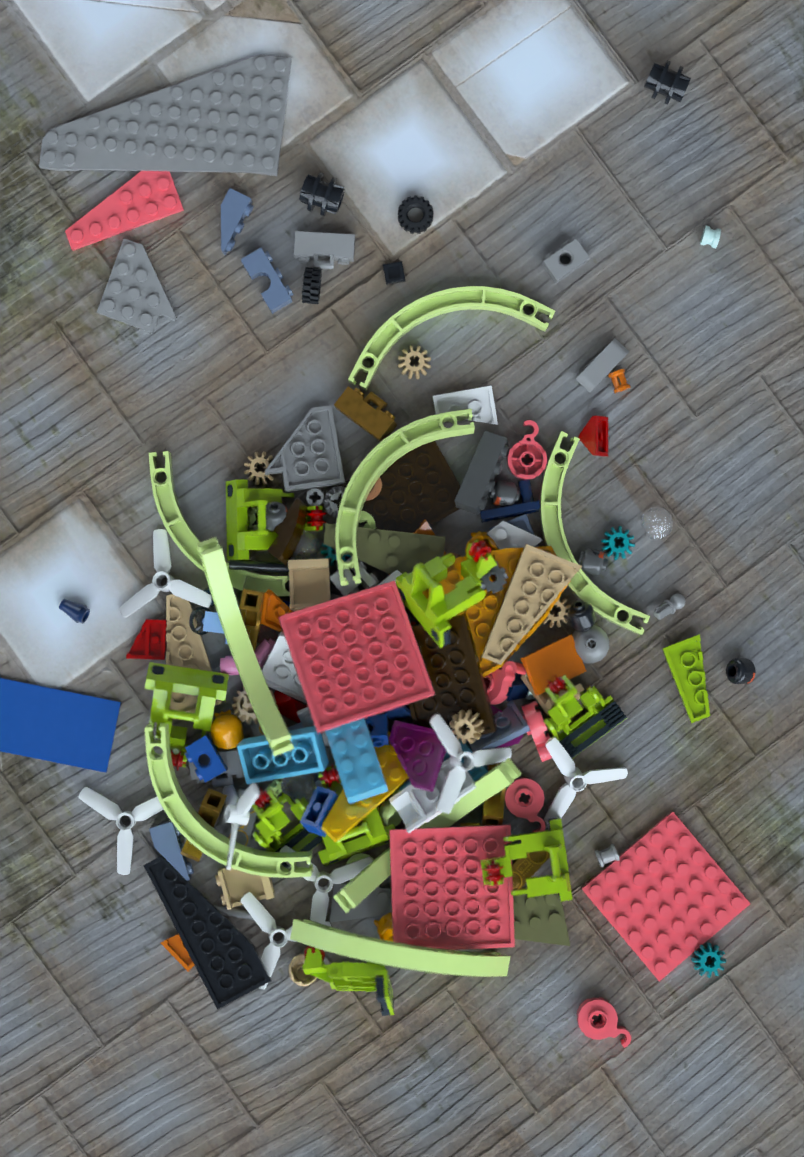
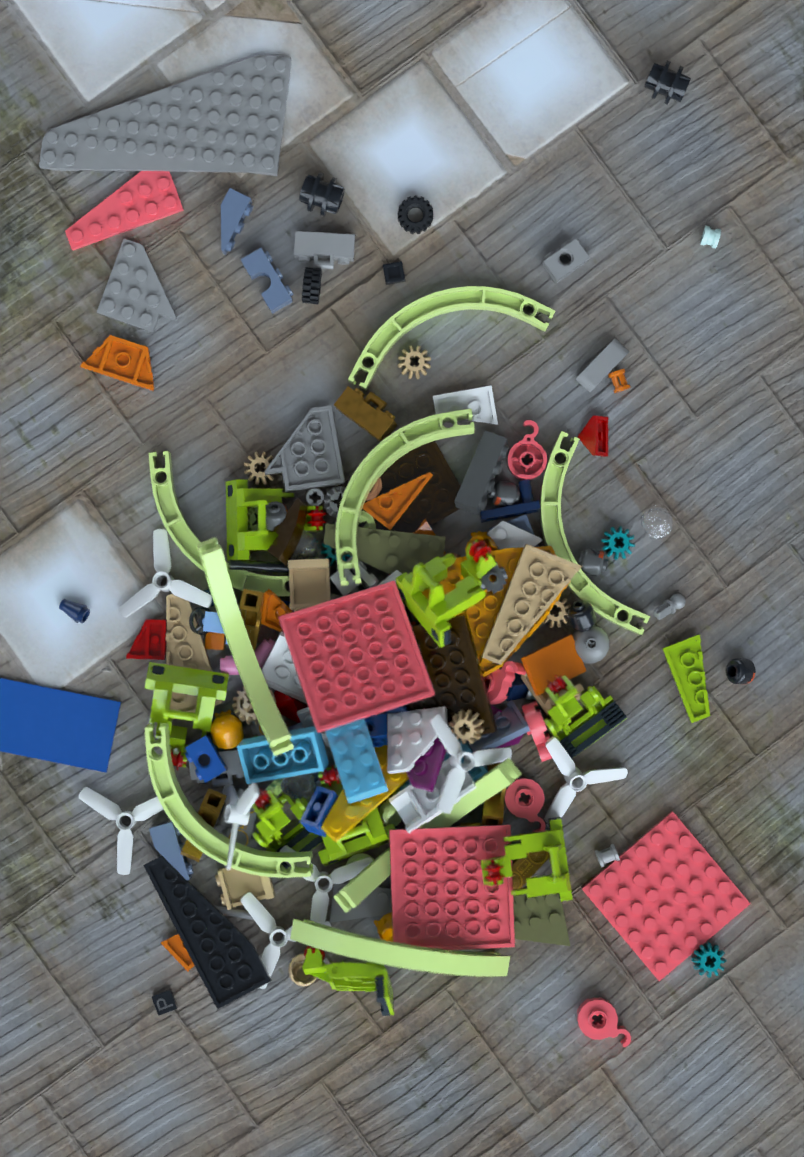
(122, 361): none -> orange wing
(164, 1002): none -> black tile
(215, 641): none -> orange slope
(391, 505): none -> orange wing
(410, 737): none -> white plate

